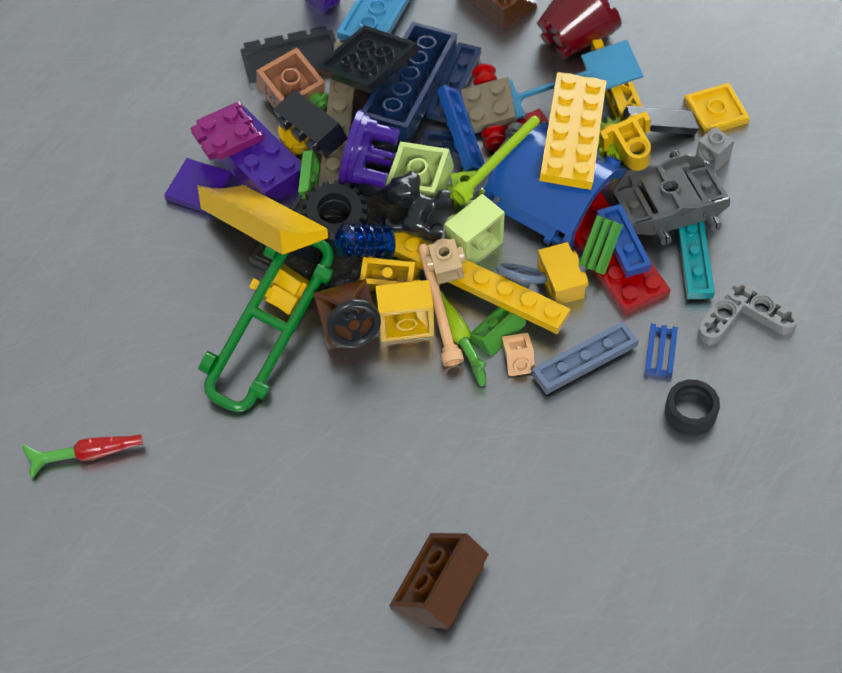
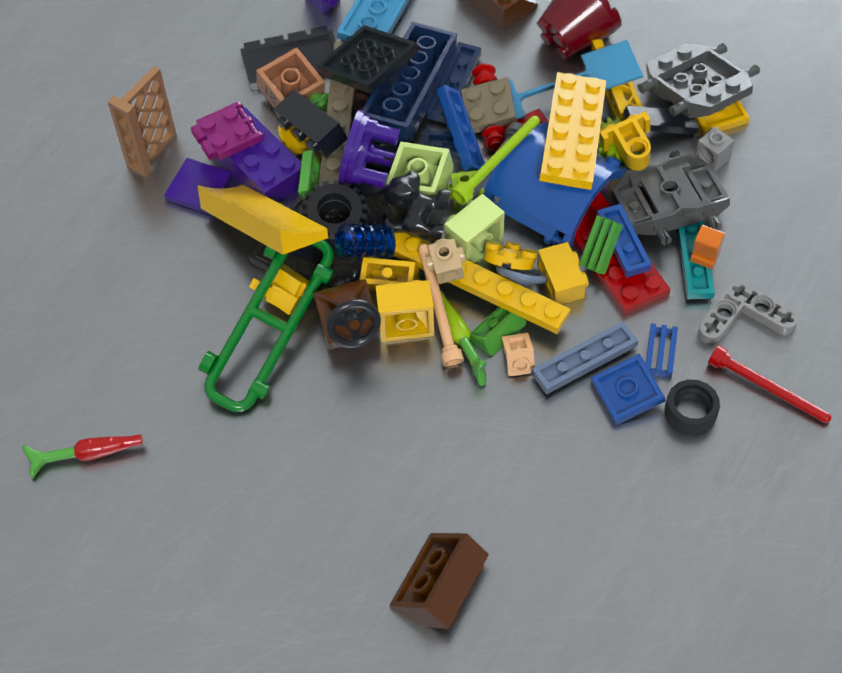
(131, 130): none -> medium nougat fence
(509, 254): none -> yellow plate
(628, 389): none -> blue tile
(705, 88): none -> dark grey piece
(707, 247): none -> orange piece
(722, 359): none -> red piece

